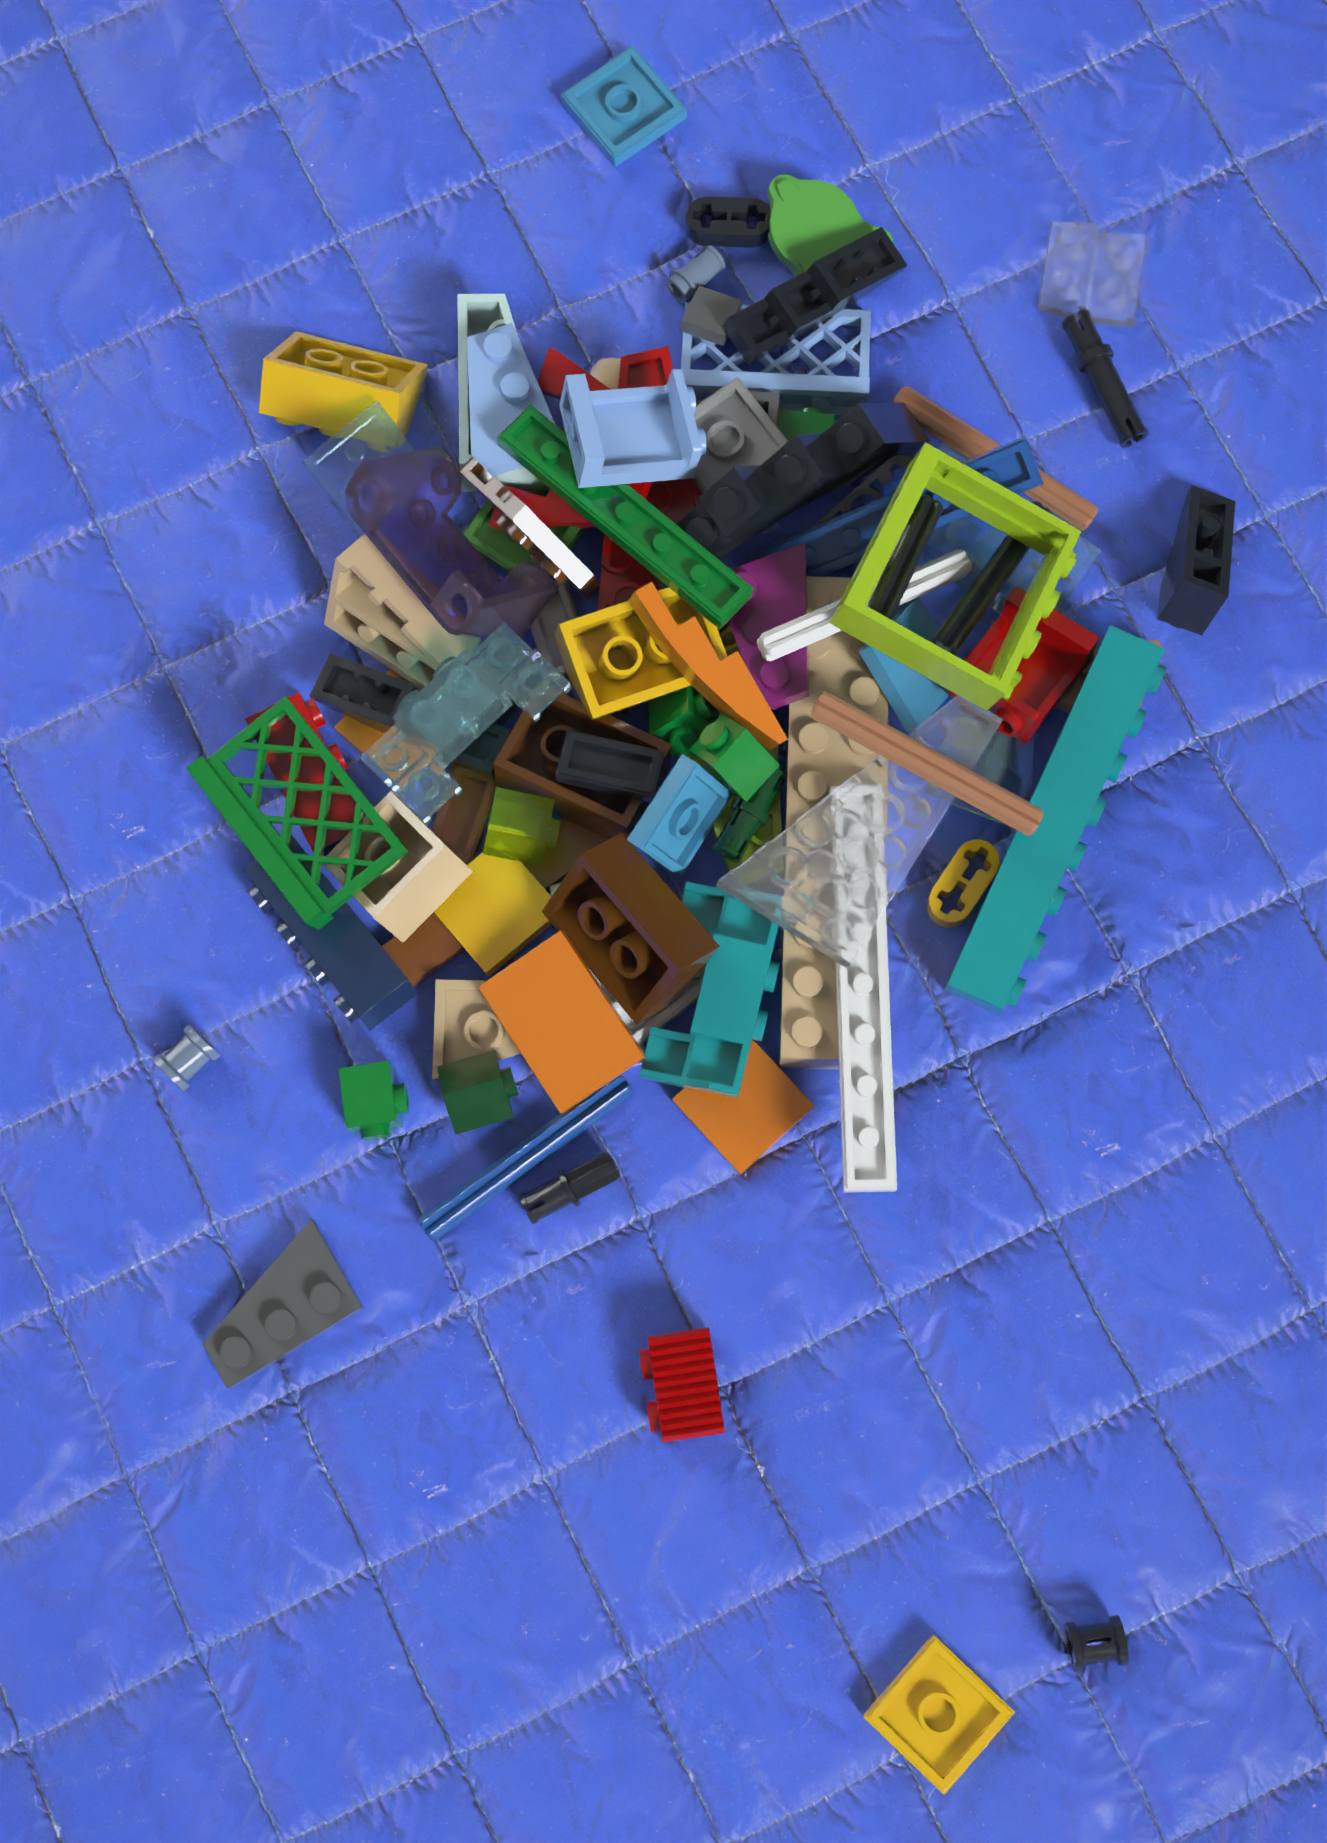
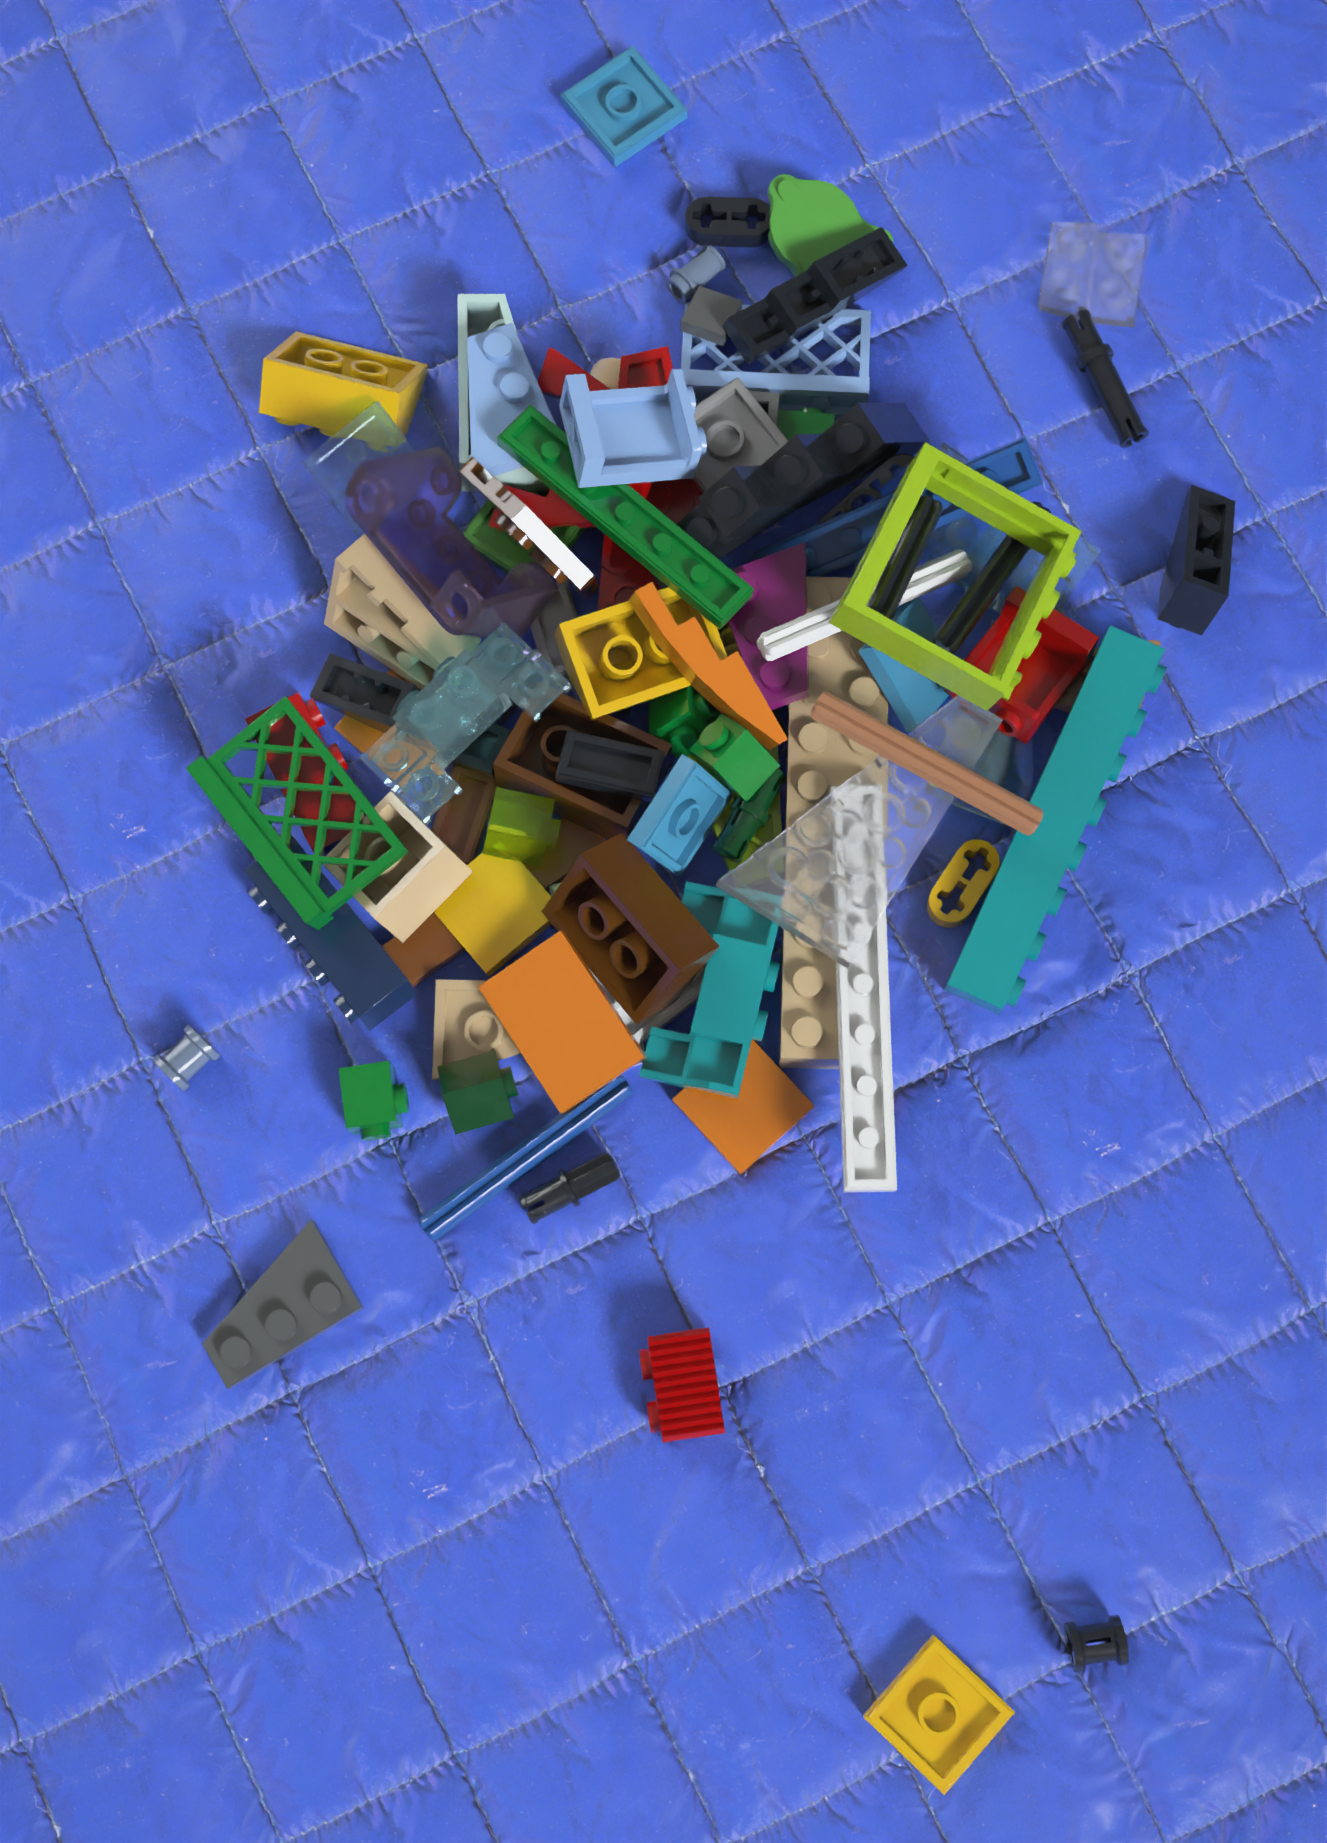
(973, 443): nougat axle -> none

